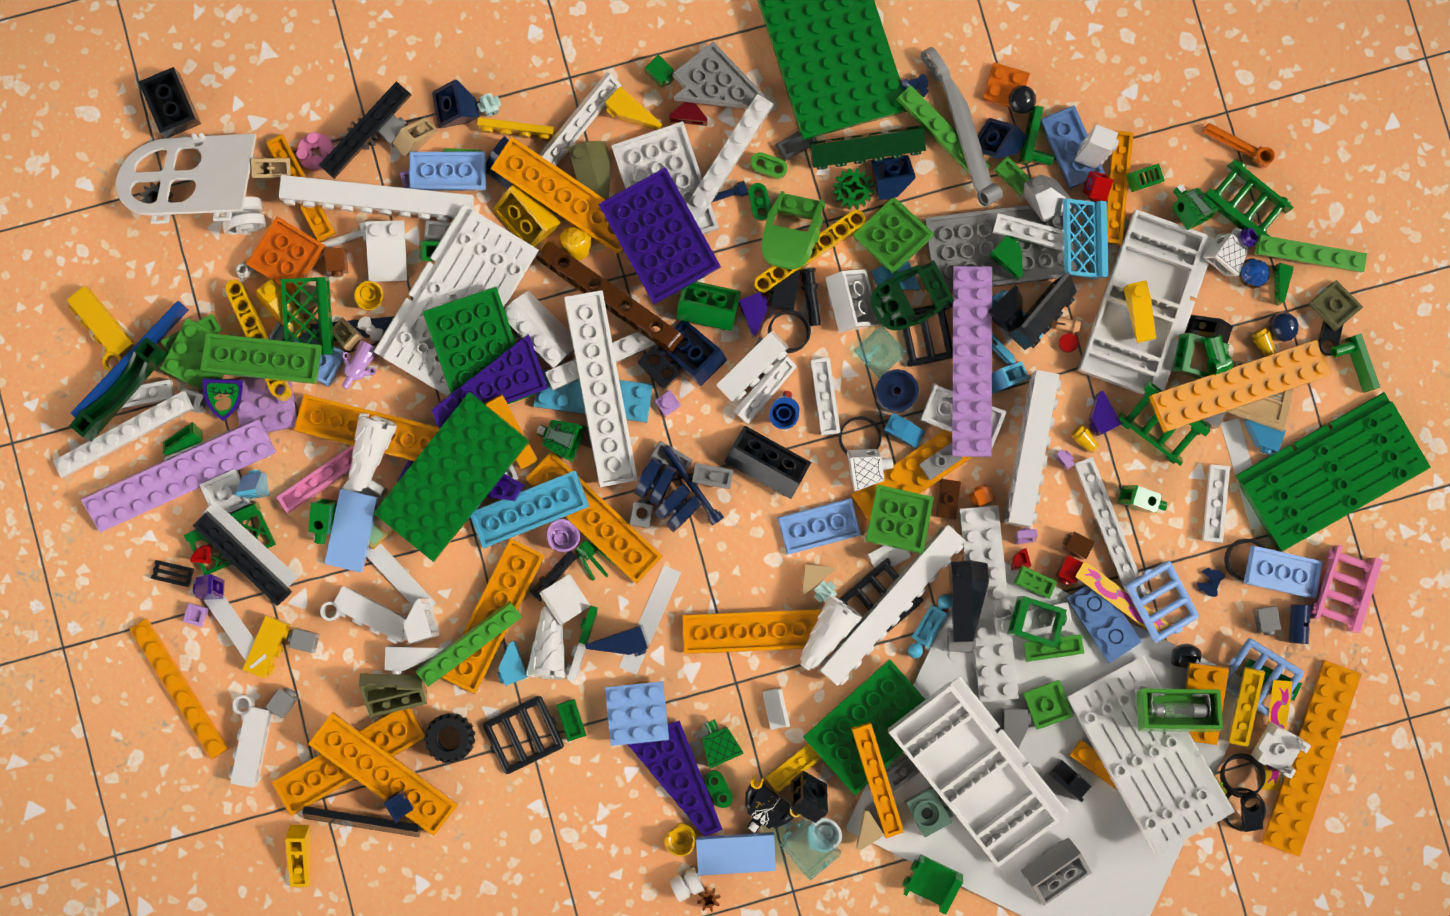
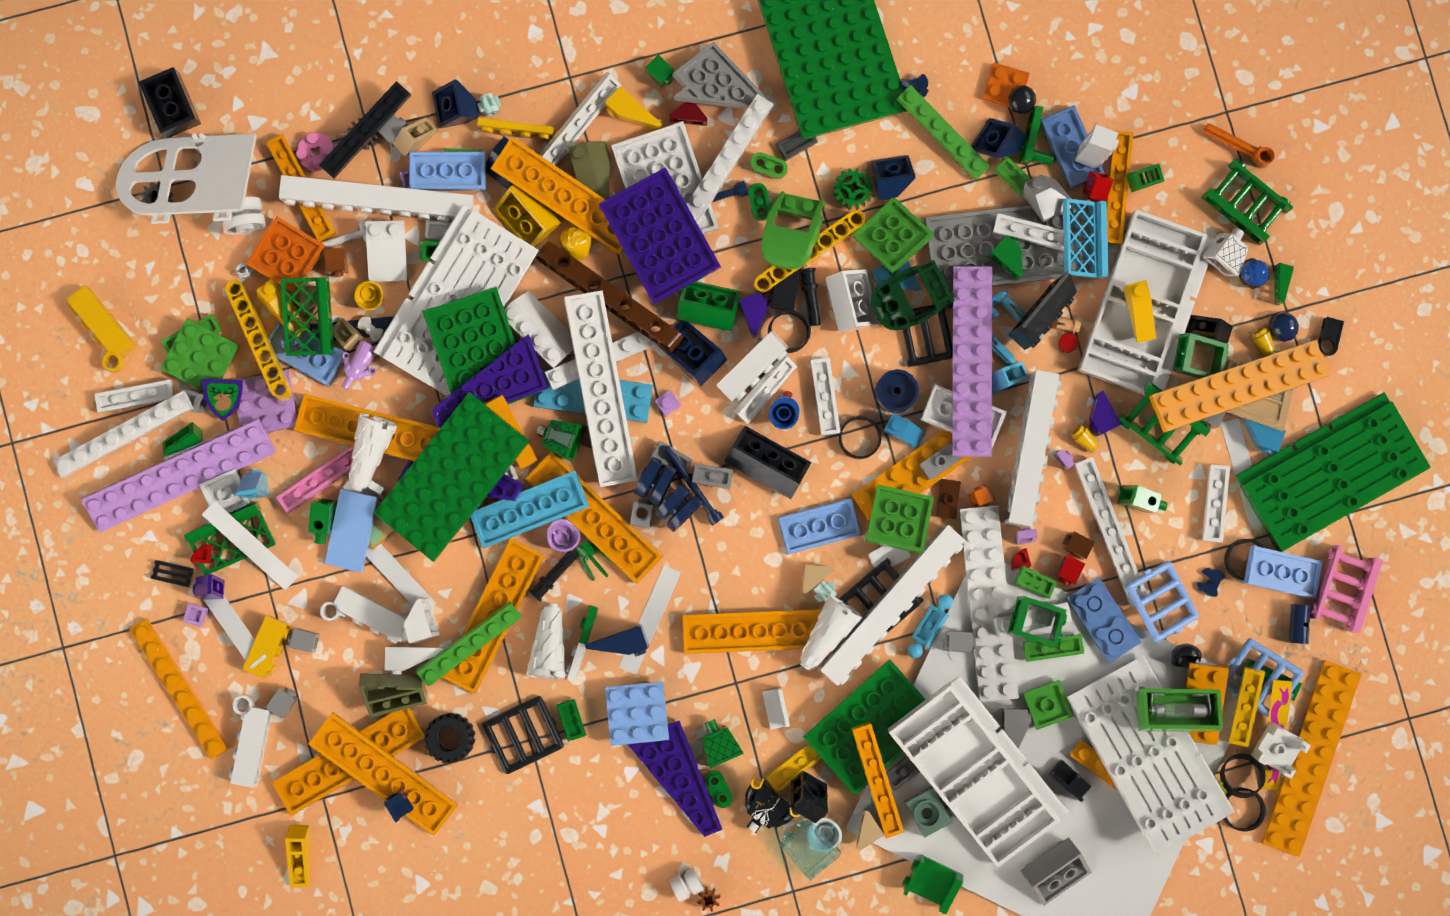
(141, 365): dark green arch -> none
(156, 333): blue tile -> none
(242, 558): black plate -> none
(261, 358): bright green plate -> none
(270, 167): tan slope -> none
(361, 821): black tile -> none
(512, 666): medium azure slope -> none
(564, 599): white tile -> none
(655, 371): black brick -> none
(680, 840): yellow hair -> none
(736, 853): light blue tile -> none
(867, 146): dark green brick -> none
(867, 467): white torso -> none
(880, 351): clear light blue tile -> none
(967, 592): black wedge -> none
(986, 190): light grey piece -> none
(1008, 310): black slope -> none
(1115, 595): yellow sticker -> none
(1193, 207): green torso -> none
(1218, 359): green piece -> none
(1249, 237): dark purple plate -> none
(1251, 816): black piece -> none
(1267, 620): light grey brick -> none
(1311, 253): bright green plate -> none
(1335, 305): olive tile -> none
(1361, 360): green piece -> none

